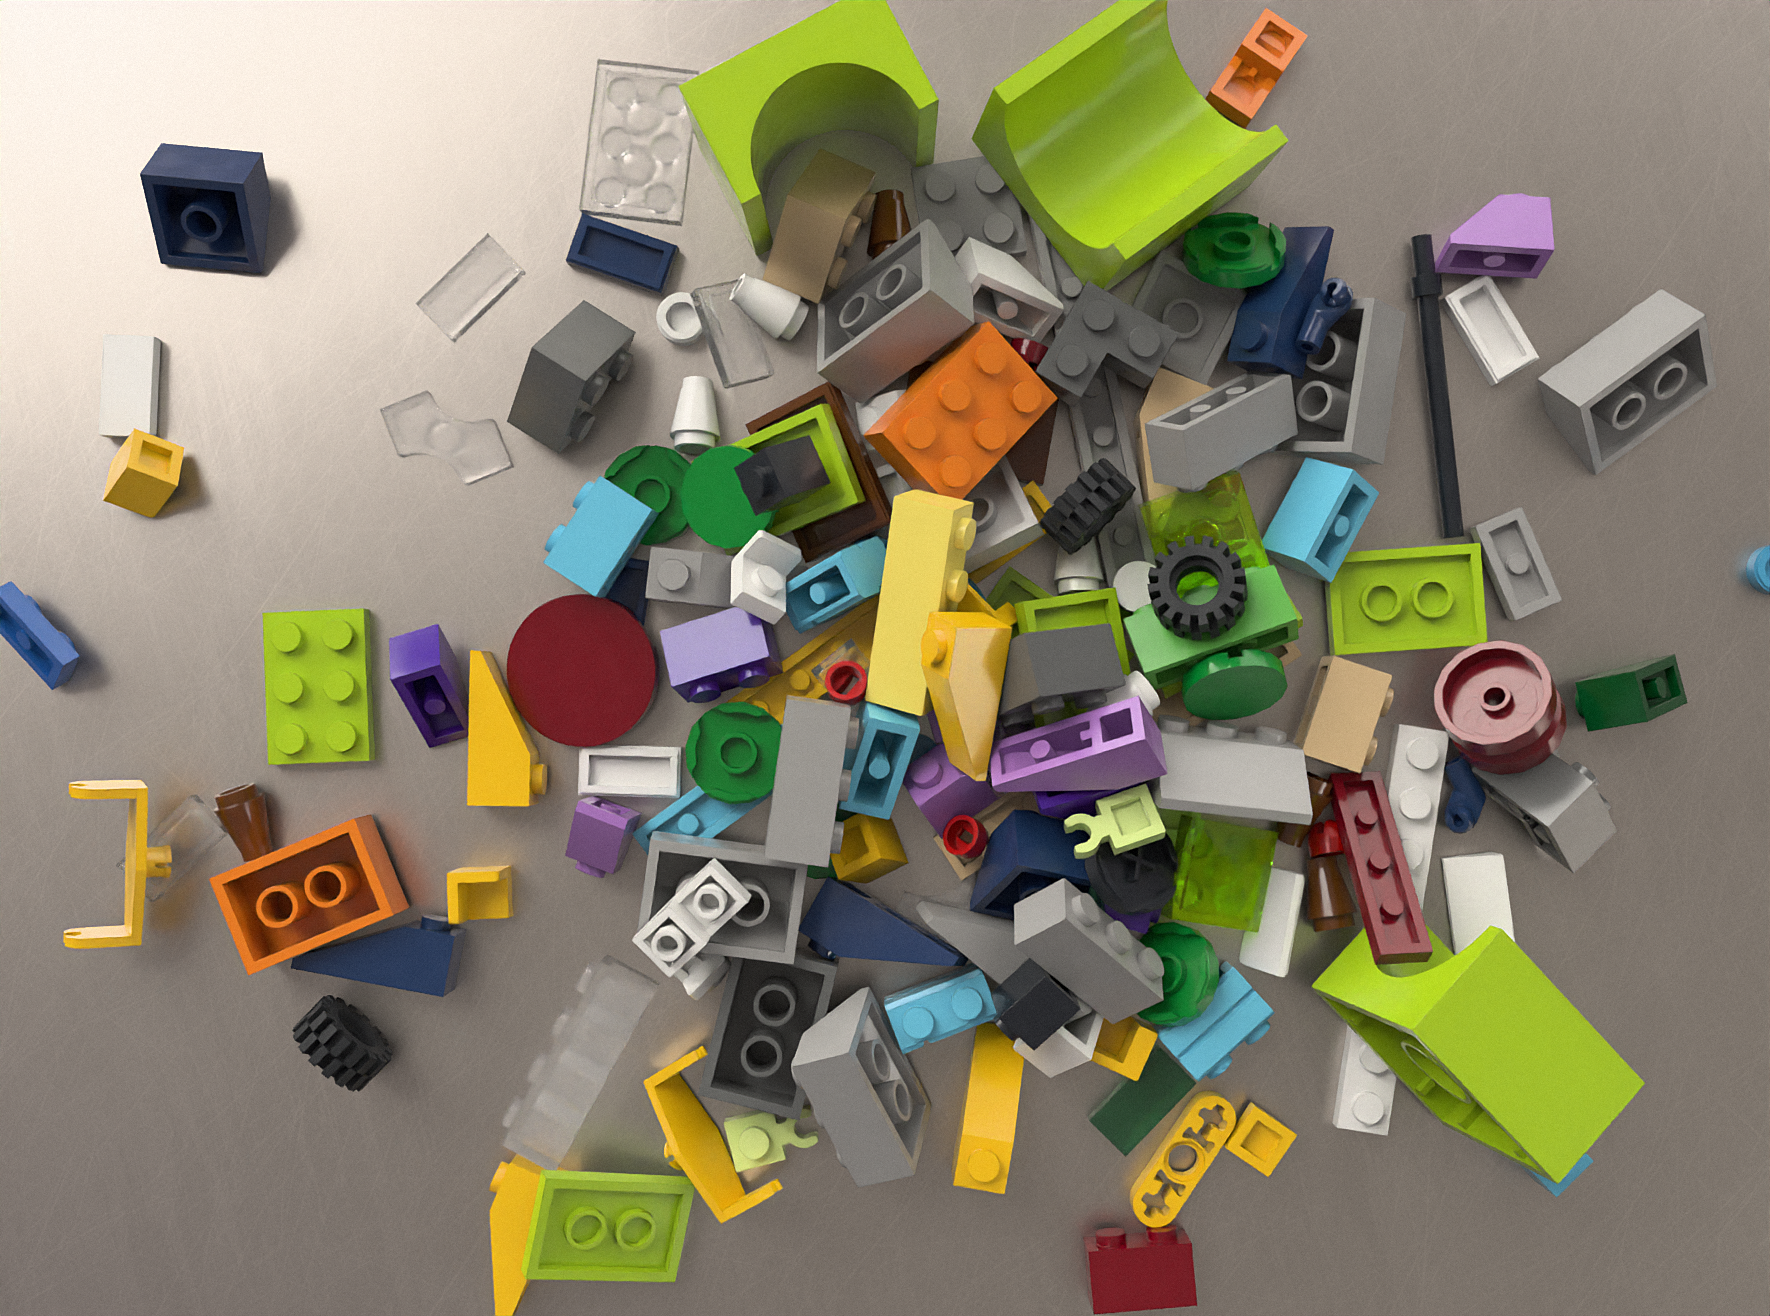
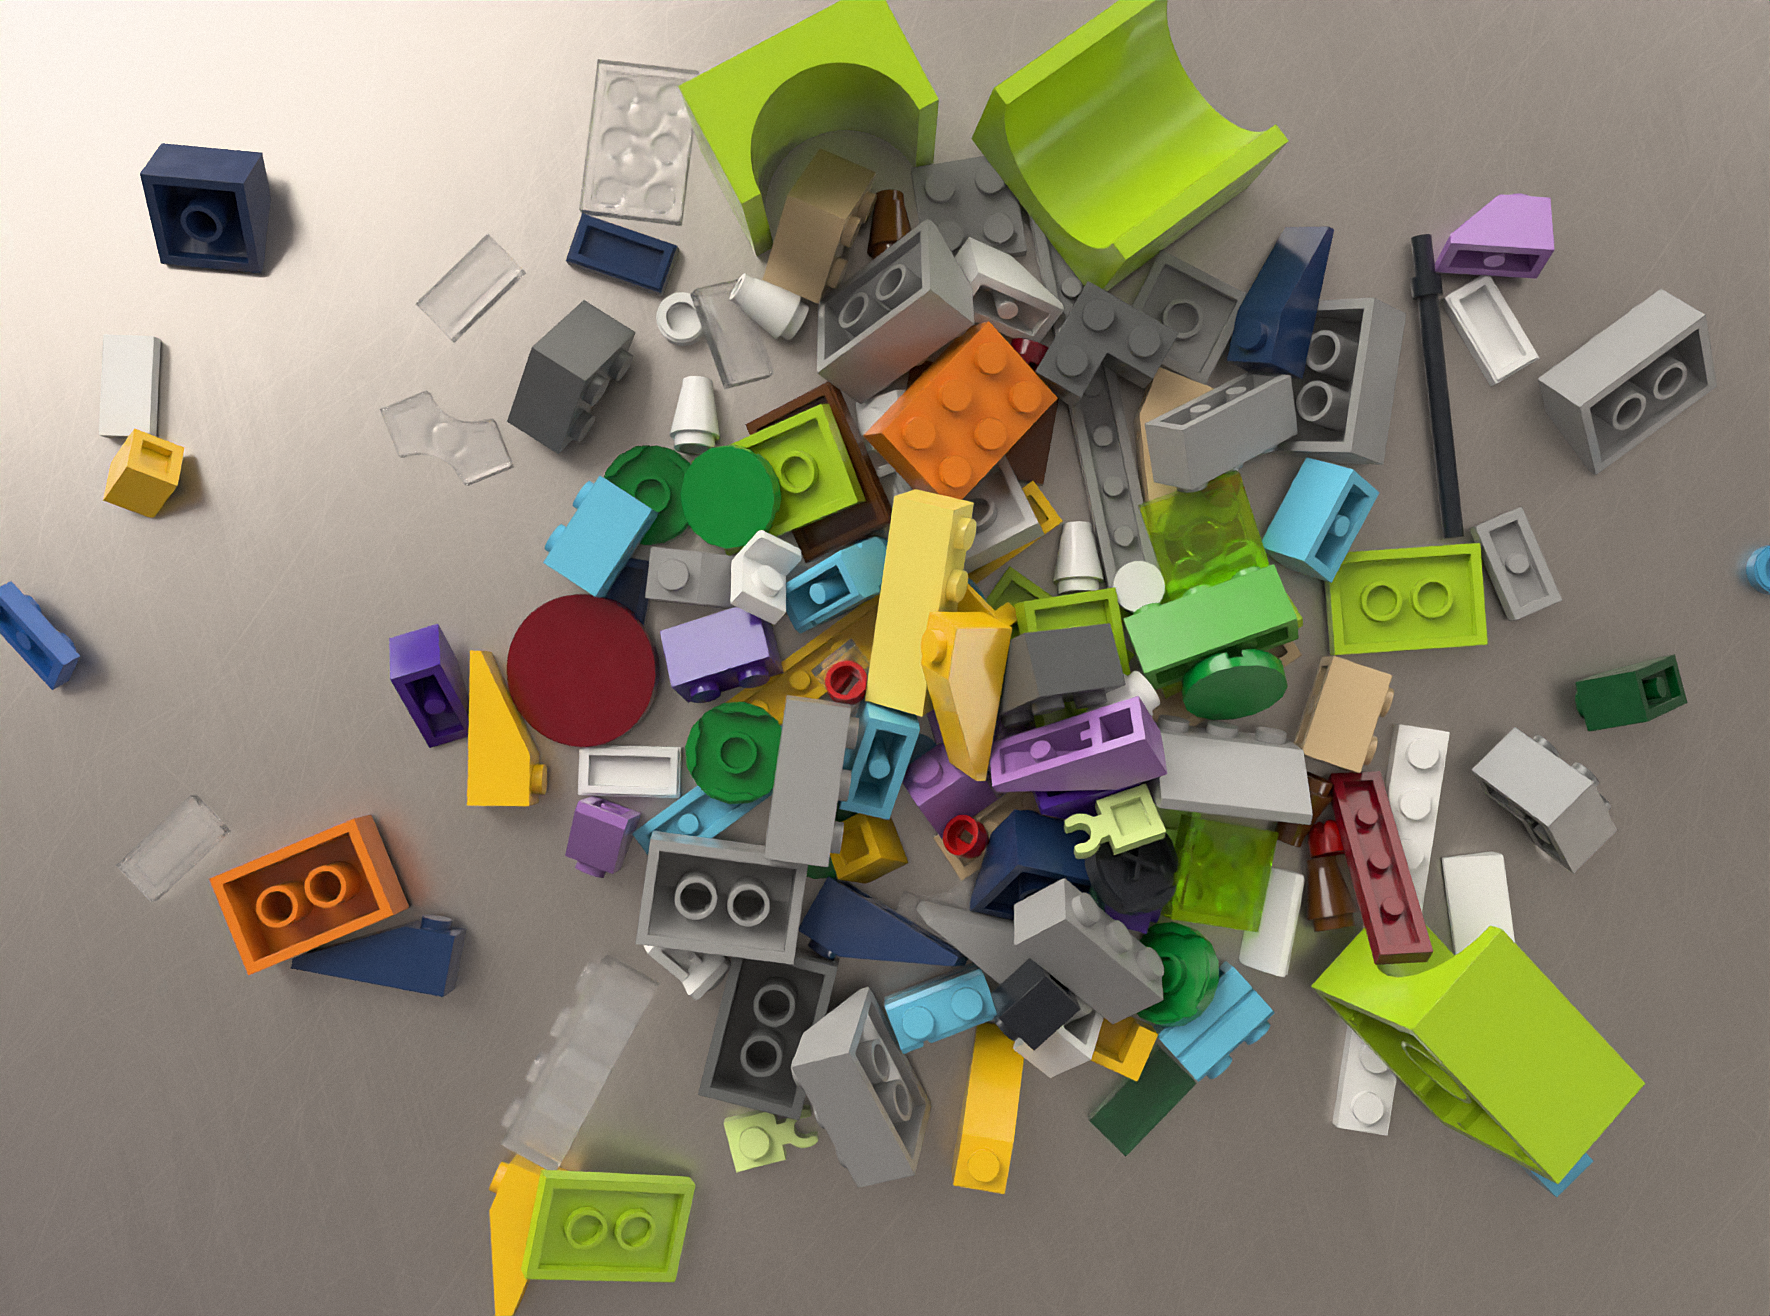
(140, 864): yellow piece -> none
(245, 819): reddish brown cone -> none
(318, 686): lime plate -> none
(342, 1043): black tyre -> none
(479, 893): yellow panel -> none
(691, 917): white slope -> none
(698, 1143): yellow piece -> none
(782, 475): black brick -> none
(1087, 506): black tyre -> none
(1139, 1270): dark red brick -> none
(1151, 1183): yellow beam -> none
(1190, 559): black tyre -> none
(1234, 250): green tile -> none
(1255, 68): orange slope -> none
(1260, 1139): yellow plate -> none
(1324, 311): dark blue arm -> none
(1466, 797): dark blue arm -> none
(1500, 707): wheel -> none

